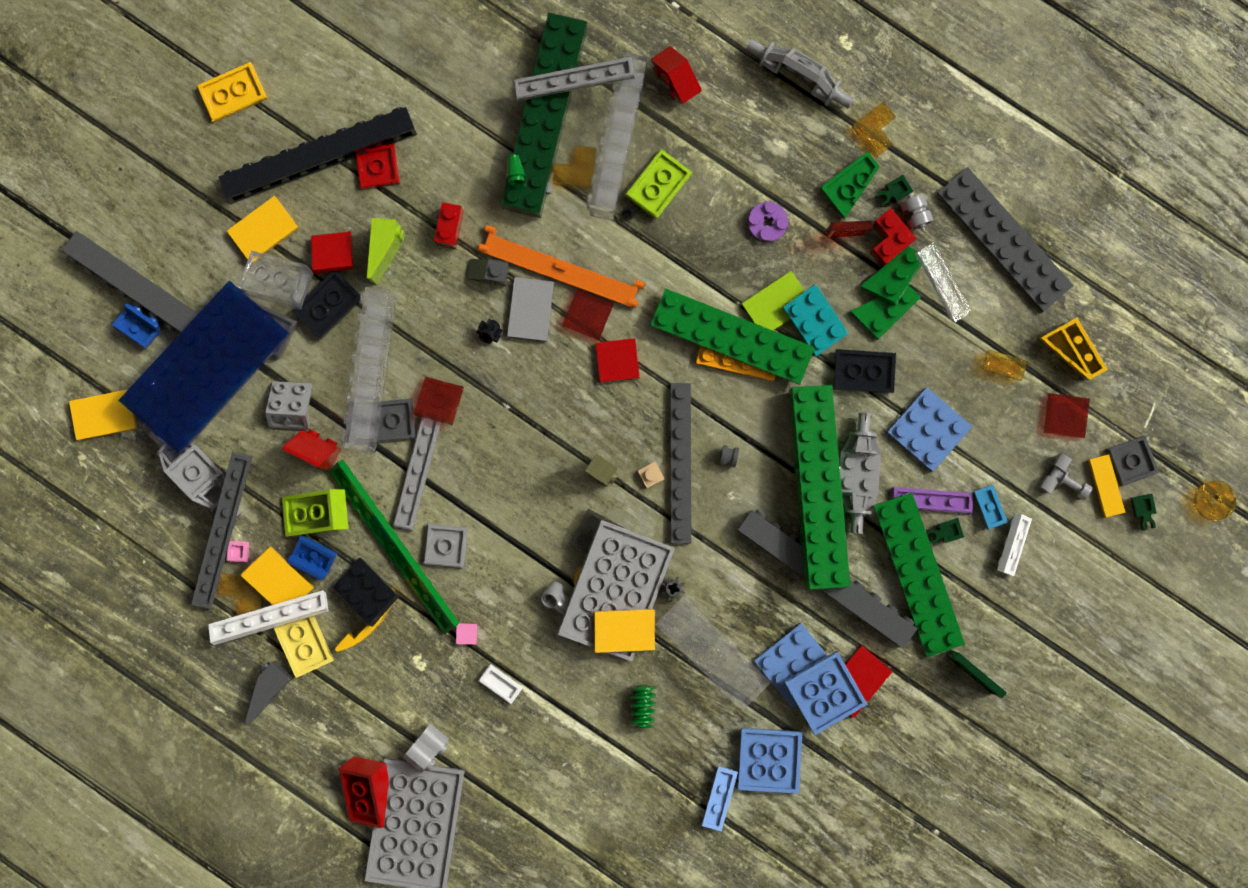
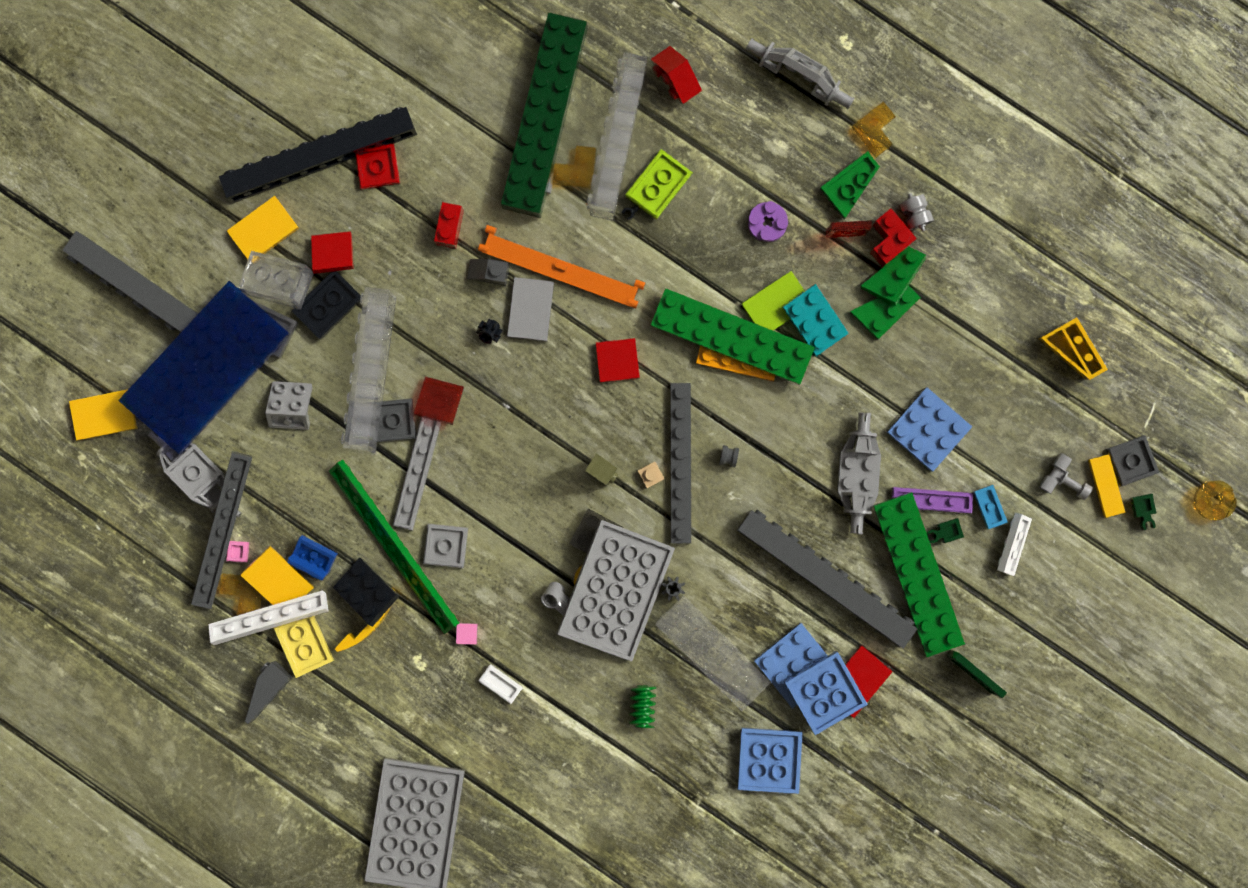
(137, 326): blue bracket -> none
(232, 92): yellow tile -> none
(313, 449): red slope -> none
(315, 512): lime slope -> none
(365, 790): red slope -> none
(384, 244): lime slope -> none
(425, 748): light grey brick -> none
(515, 174): green cone -> none
(574, 79): light grey tile -> none
(588, 314): clear red tile -> none
(624, 630): yellow tile -> none
(719, 798): light blue plate -> none
(818, 488): green brick -> none
(864, 371): black plate -> none
(896, 190): dark green plate -> none
(943, 282): clear plate -> none
(1004, 365): clear yellow plate -> none
(1005, 239): dark grey plate -> none
(1066, 415): clear red tile -> none

